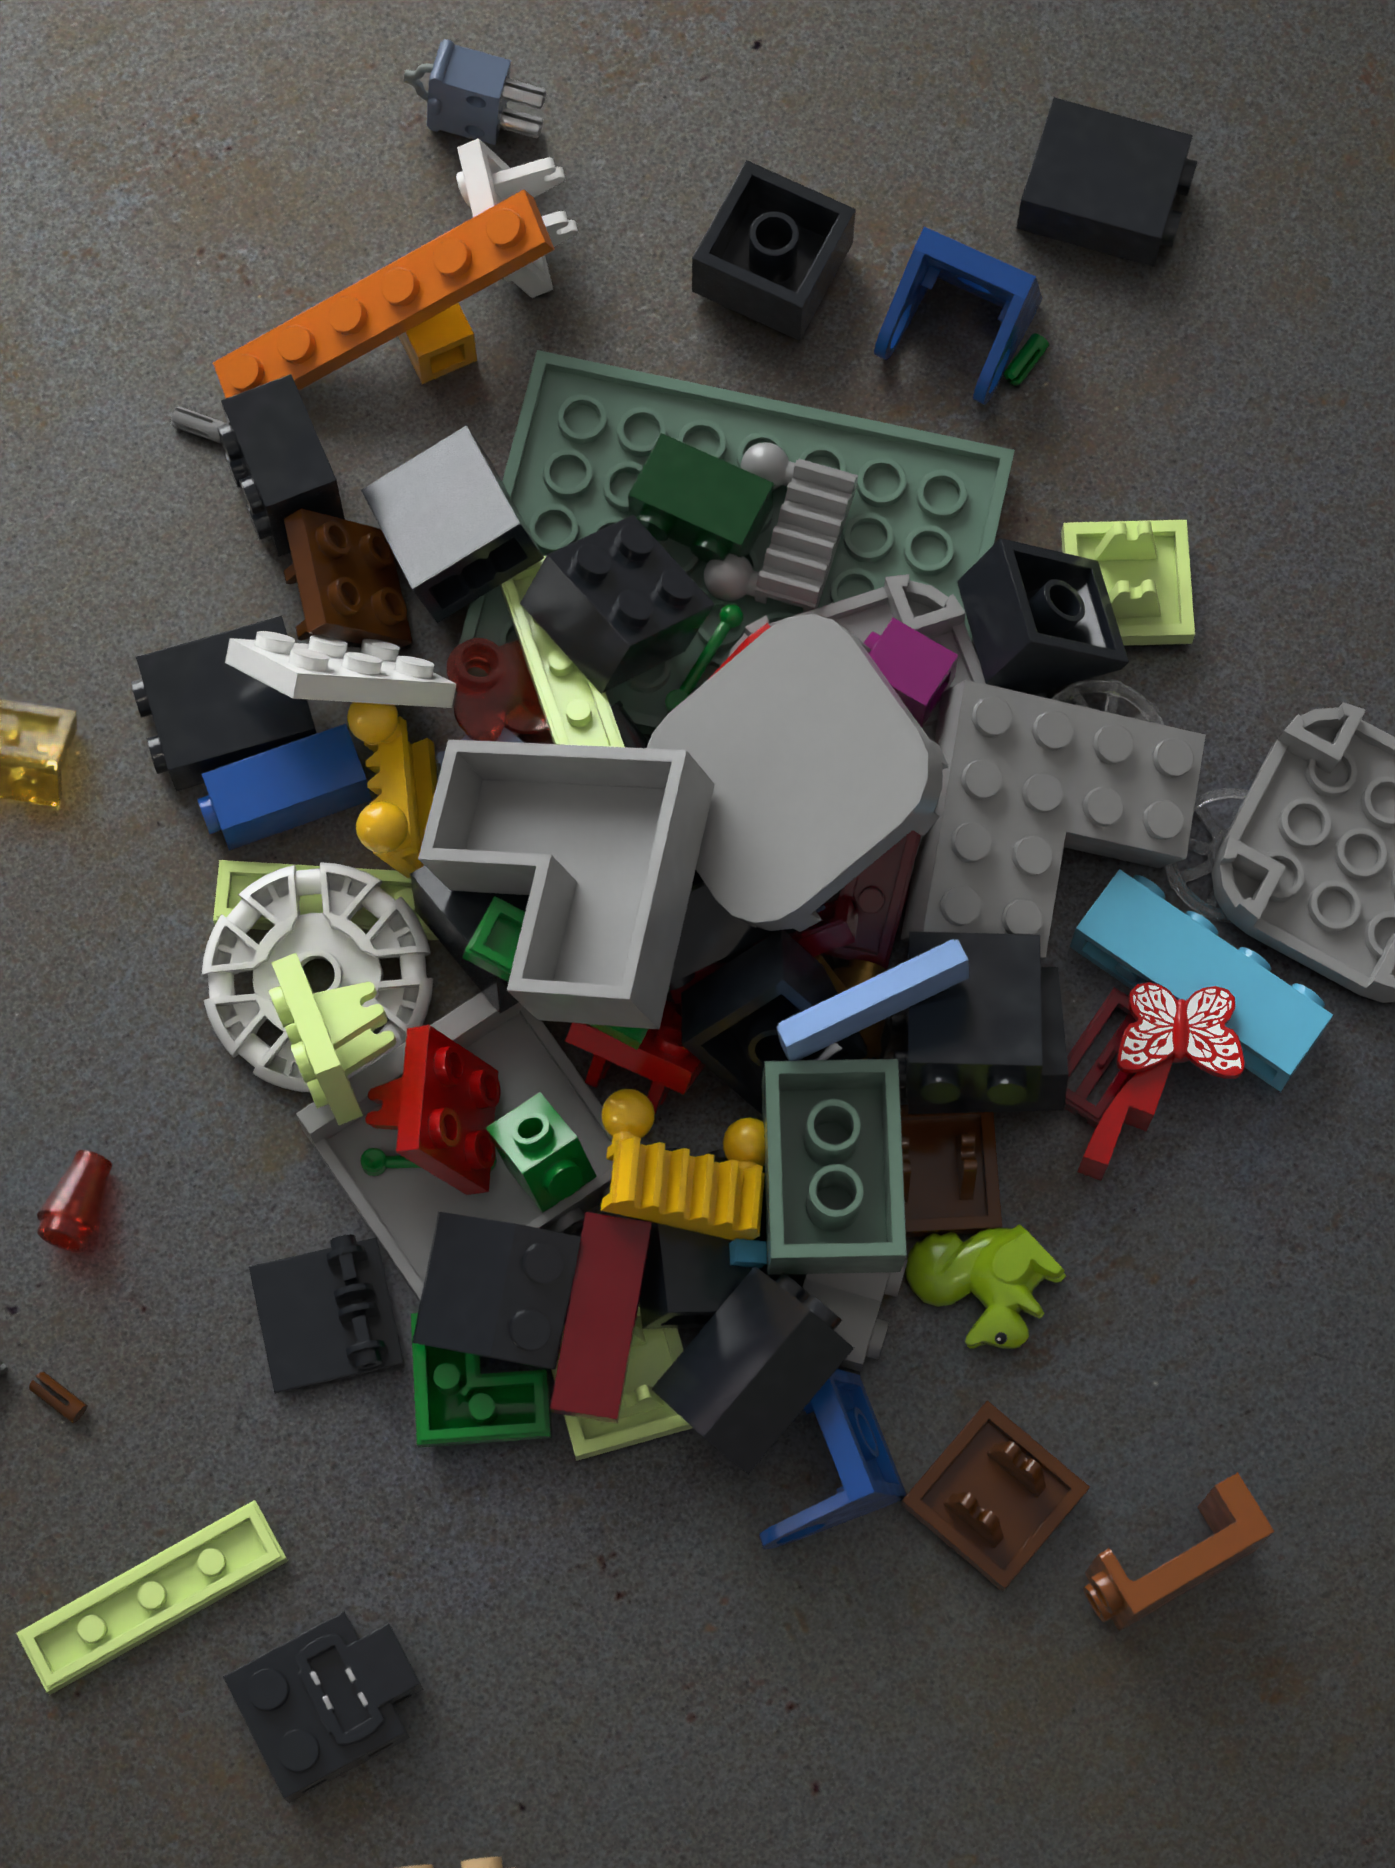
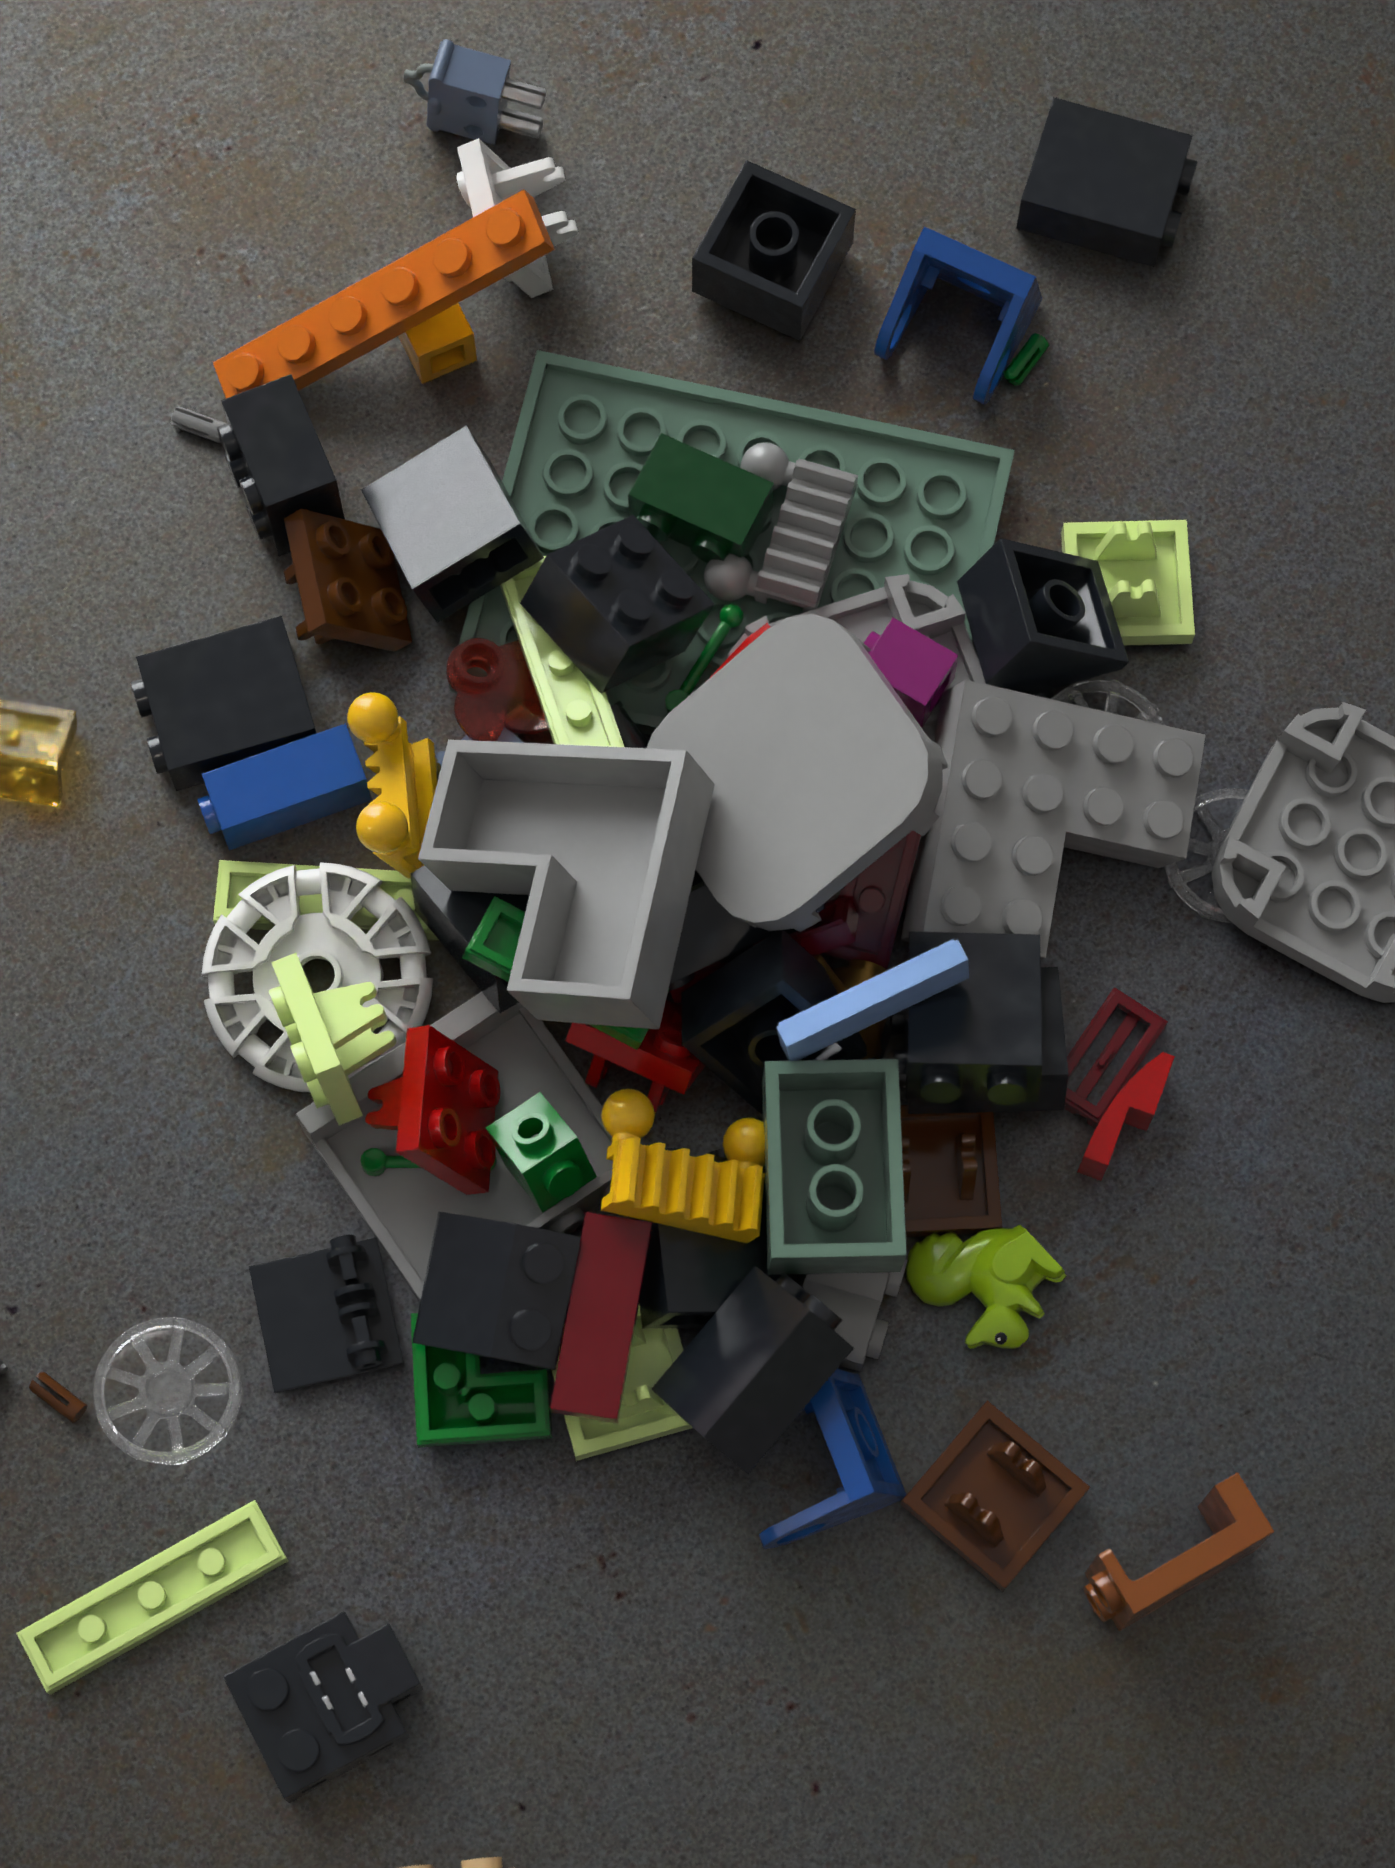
(76, 1204): clear red cone -> none
(167, 1391): none -> clear wheel
(340, 673): white plate -> none
(748, 1253): dark azure piece -> none
(1149, 940): medium azure brick -> none
(1181, 1029): red animal -> none

